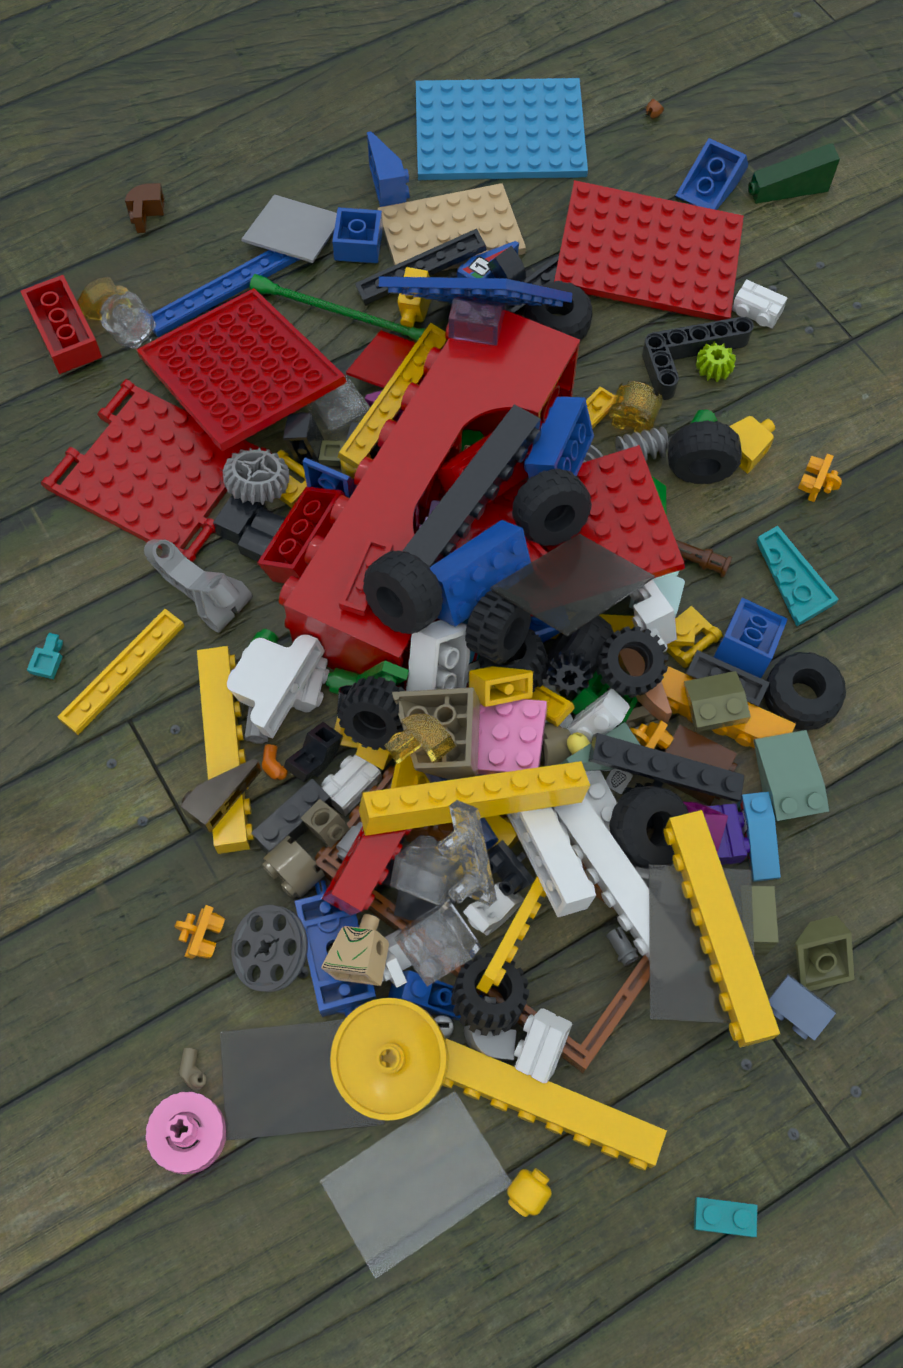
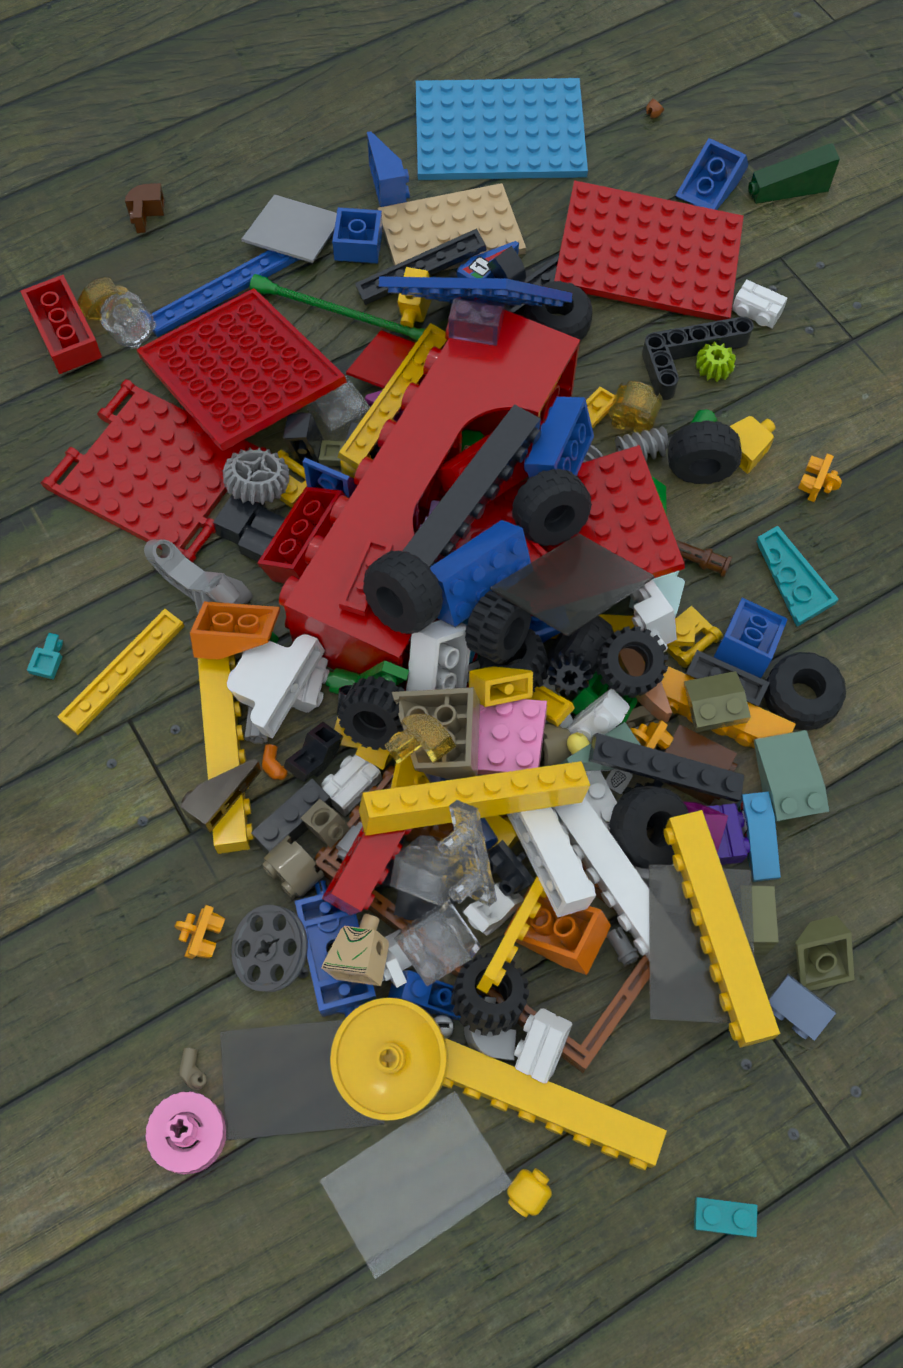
(231, 628): none -> orange slope
(567, 939): none -> orange slope

